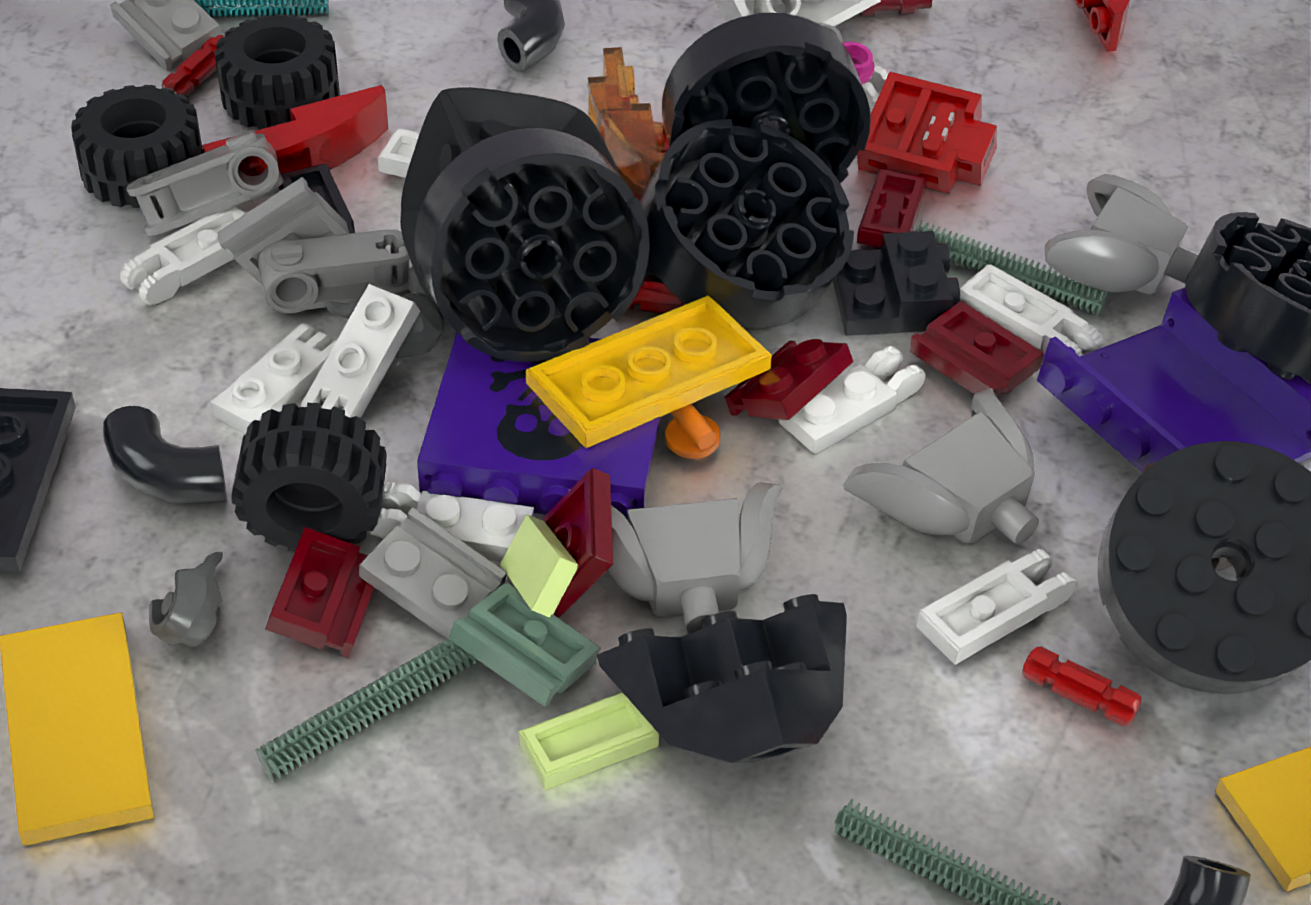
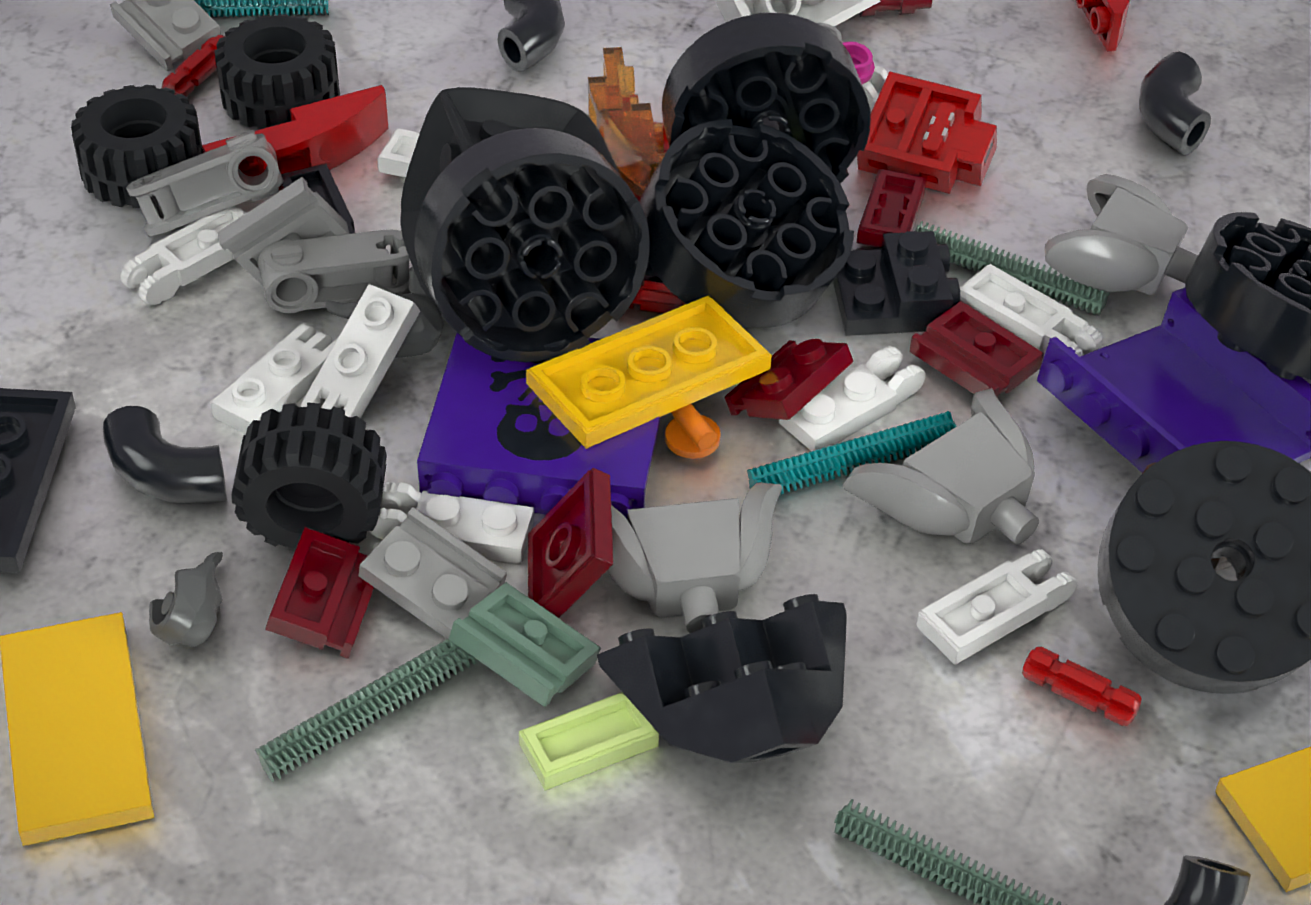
(538, 566): yellowish green tile -> none
(852, 453): none -> teal axle
(1167, 105): none -> black cylinder

